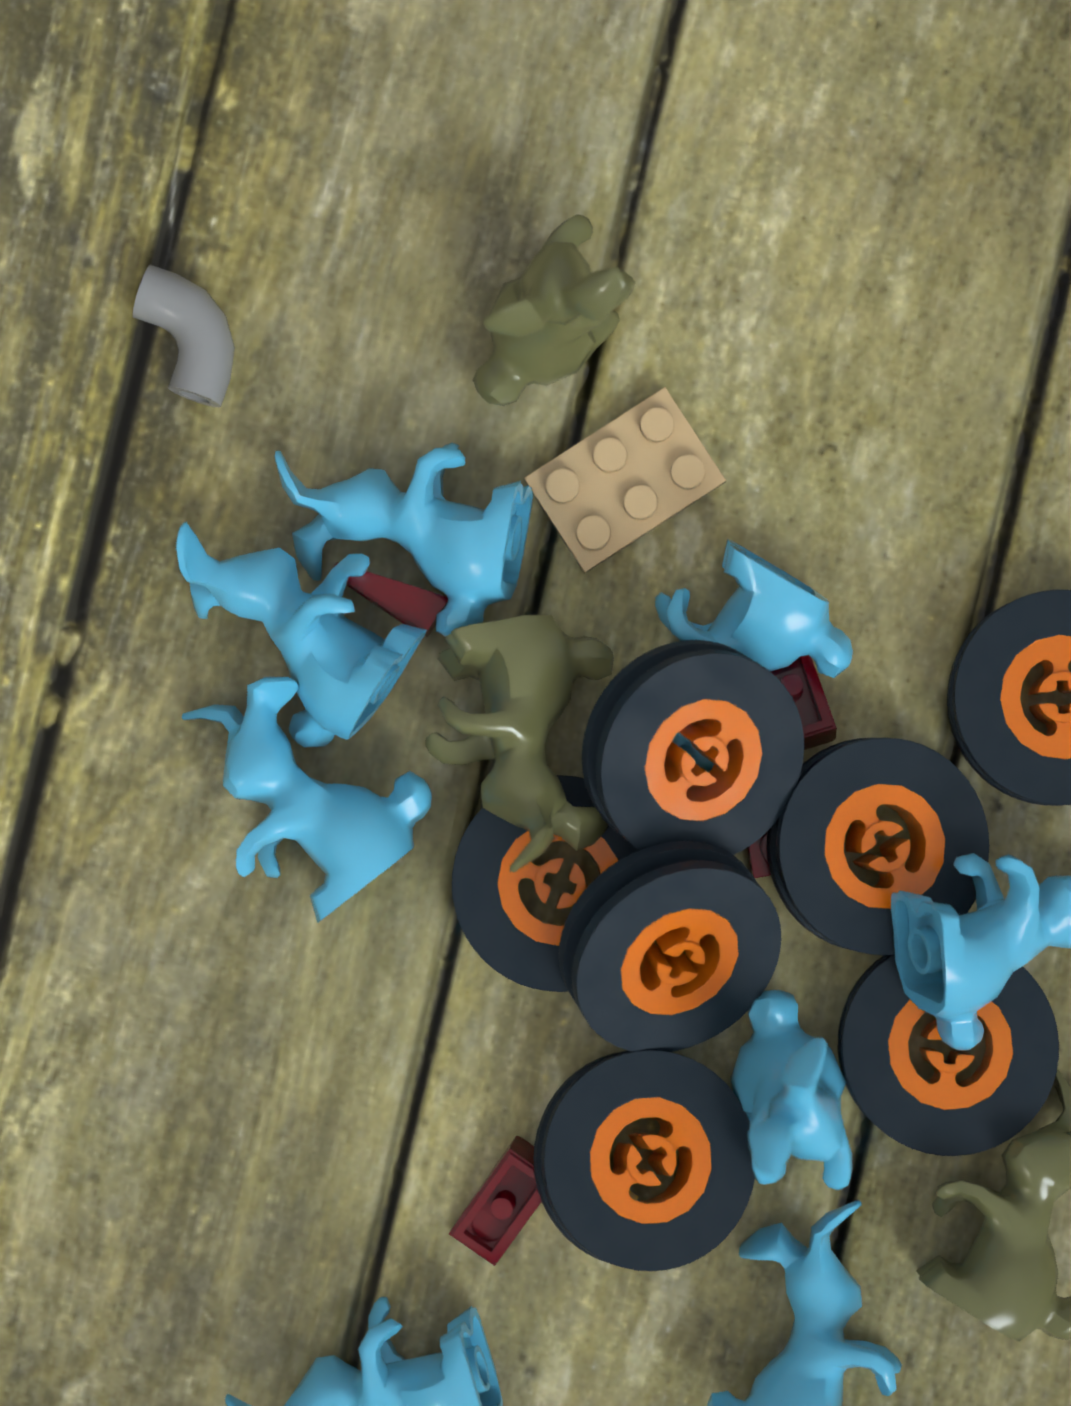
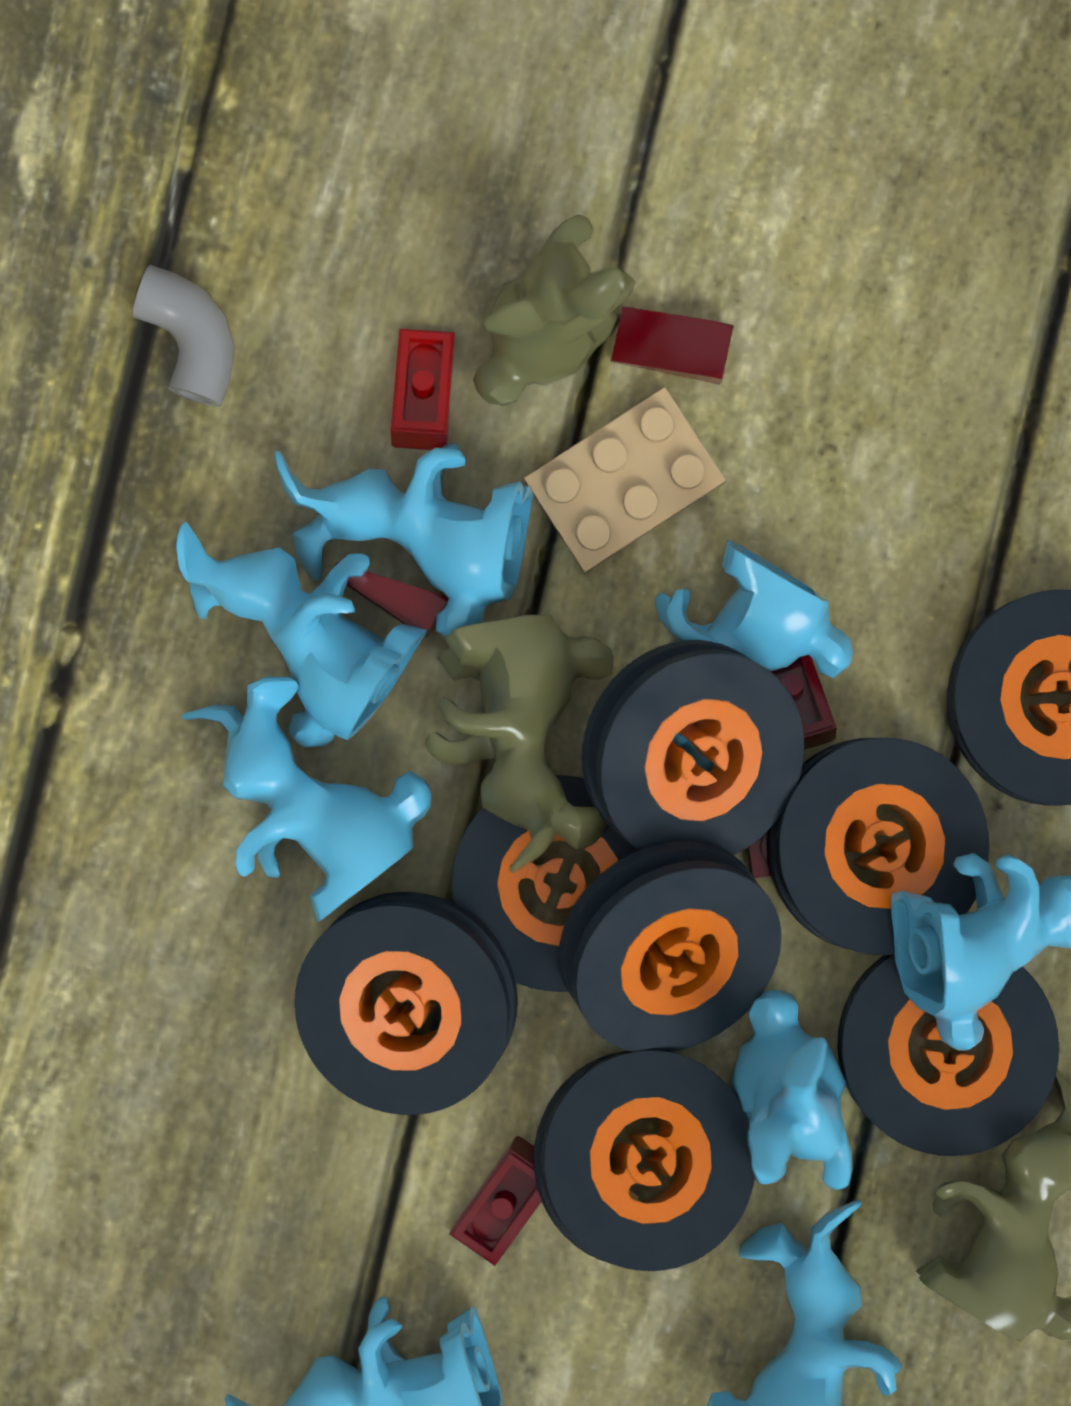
(368, 1045): none -> black wheel
(422, 389): none -> red slope
(672, 344): none -> dark red slope

